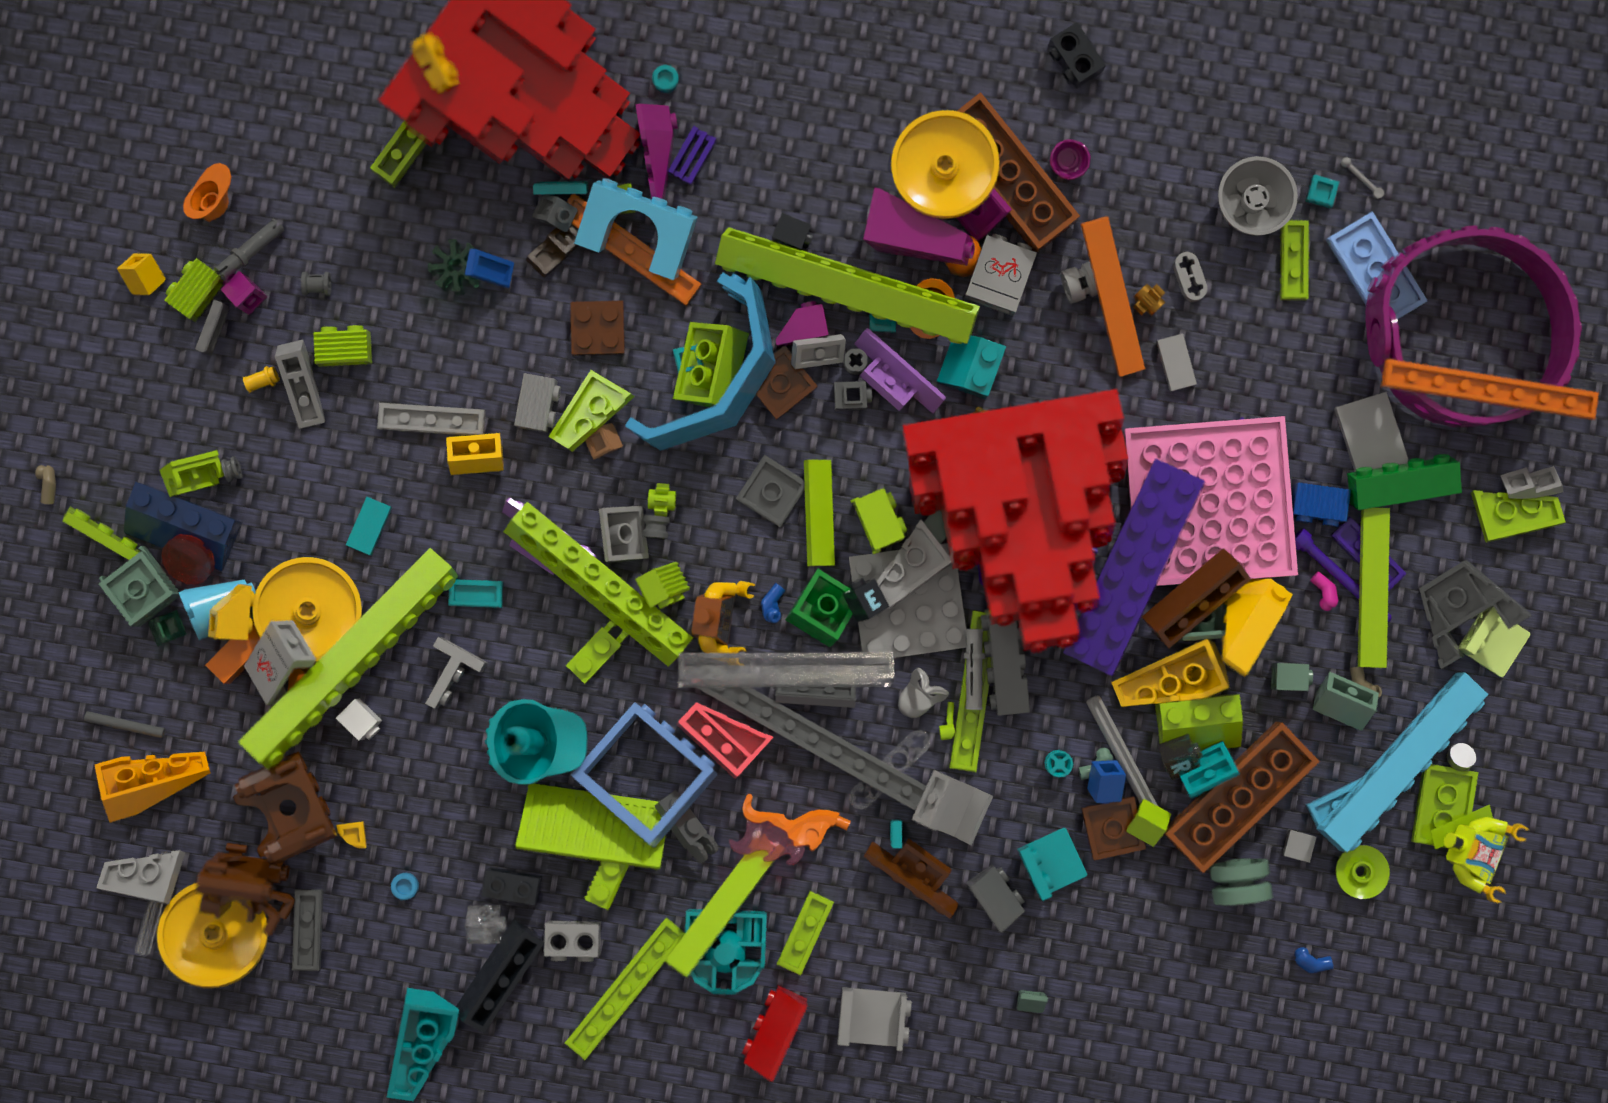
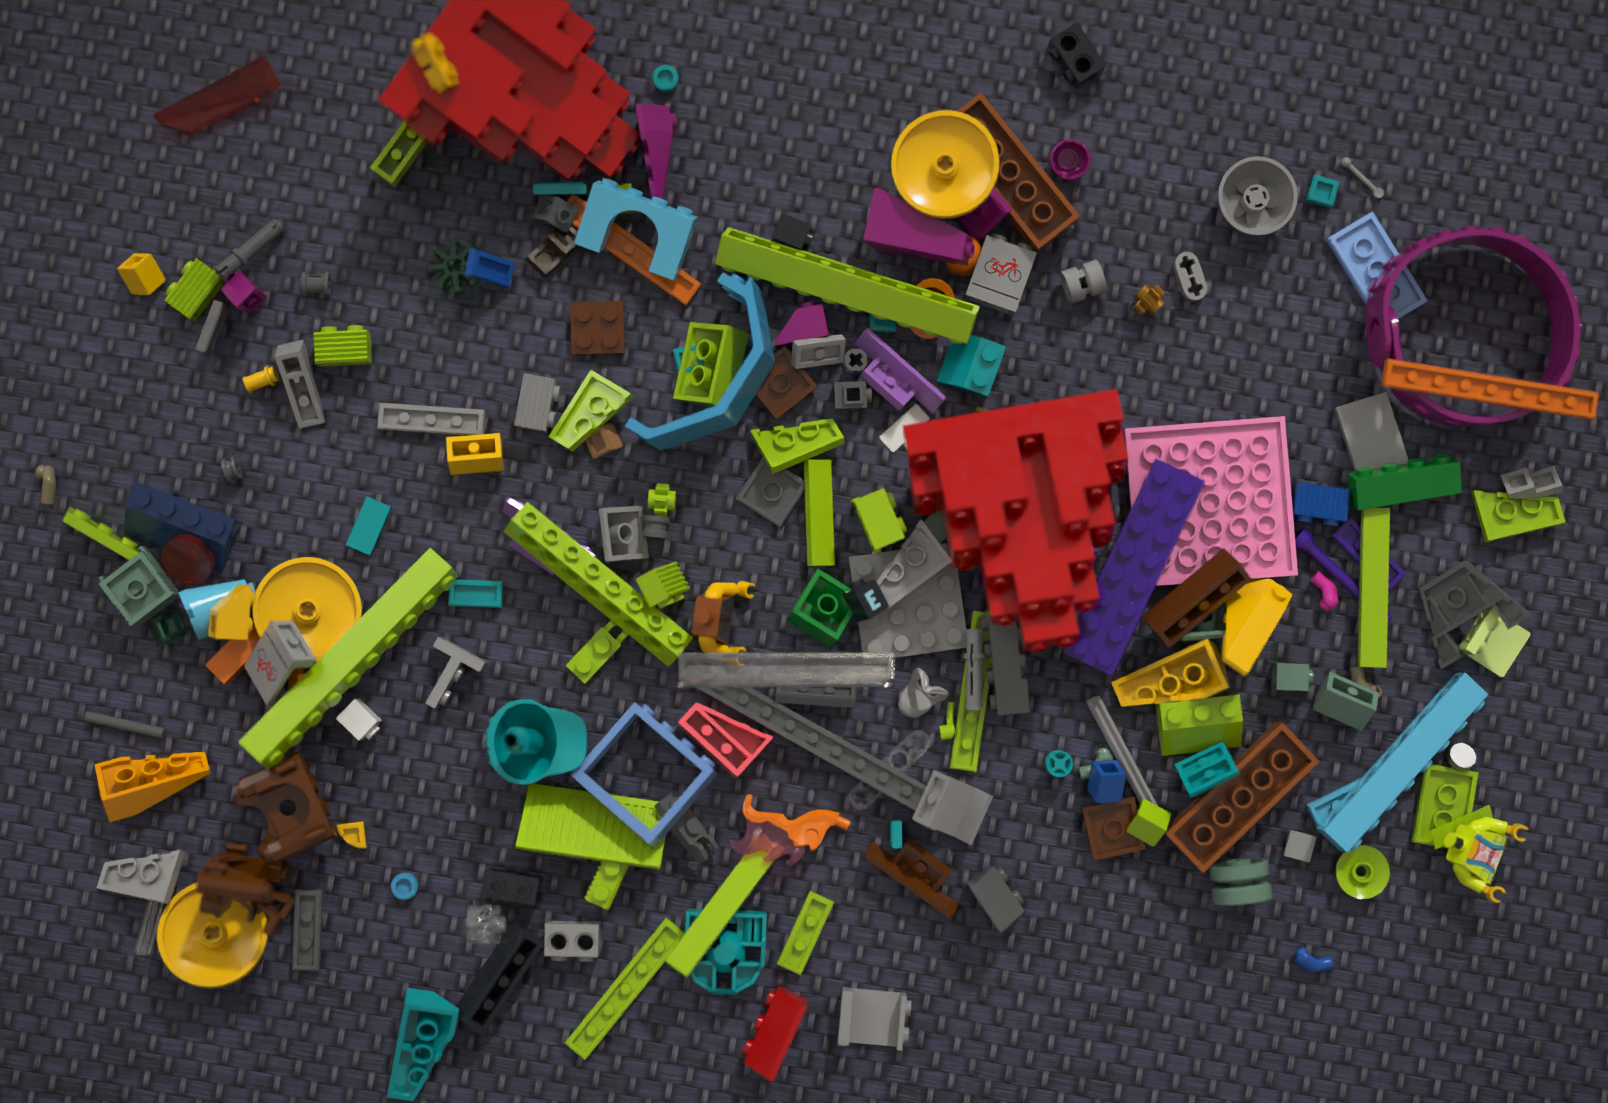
(192, 473): lime hinge -> none
(210, 194): orange piece -> none
(221, 97): none -> clear red wedge
(702, 136): dark purple tile -> none
(770, 605): blue arm -> none
(793, 445): none -> lime wing
(894, 435): none -> white sticker
(1031, 1001): sand green slope -> none
(1052, 862): teal bracket -> none
(1112, 296): orange tile -> none
(1176, 362): light grey tile -> none
(1180, 755): clear smoke brick -> none
(1294, 260): lime tile -> none

